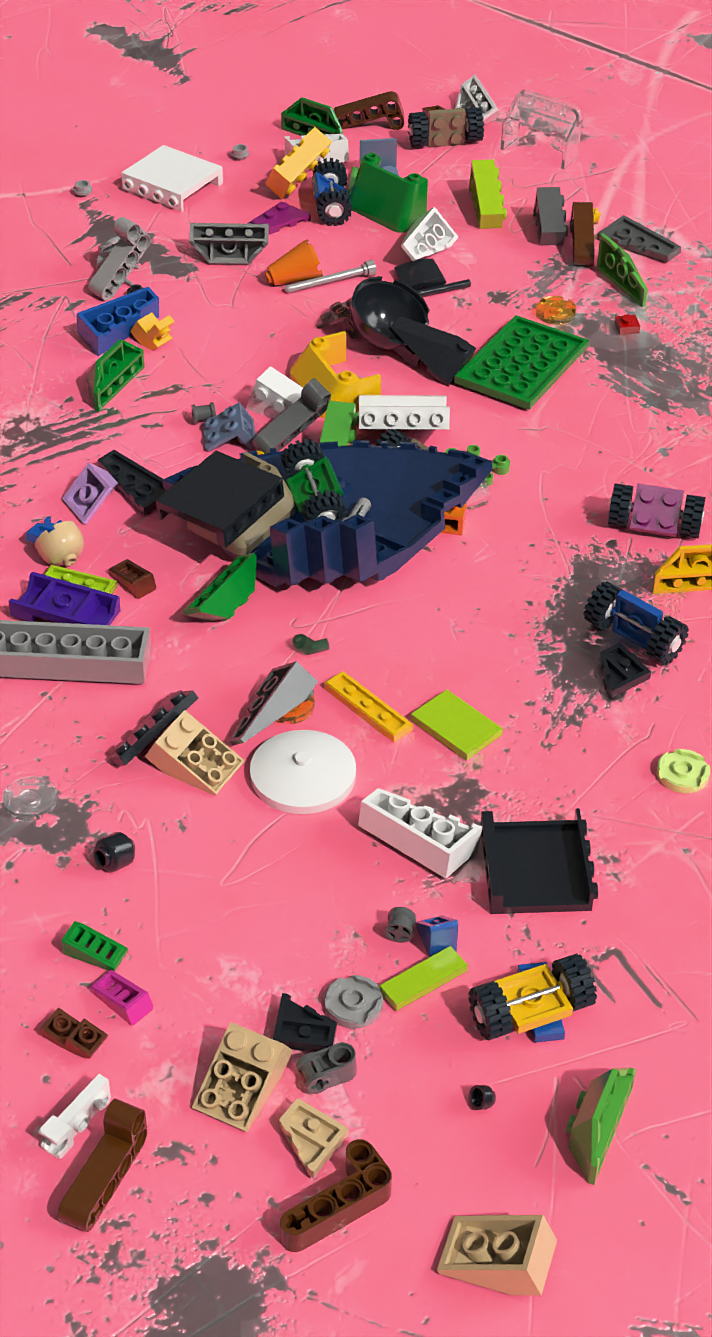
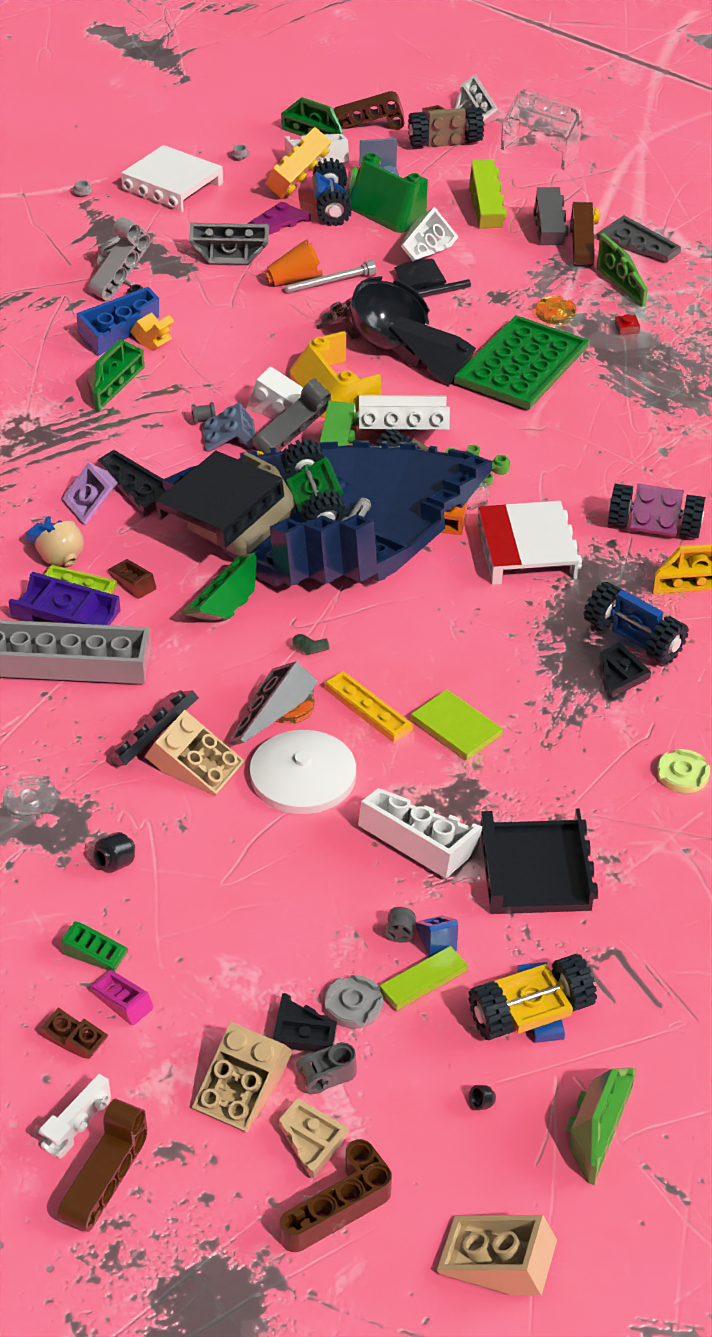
(526, 537): none -> white panel

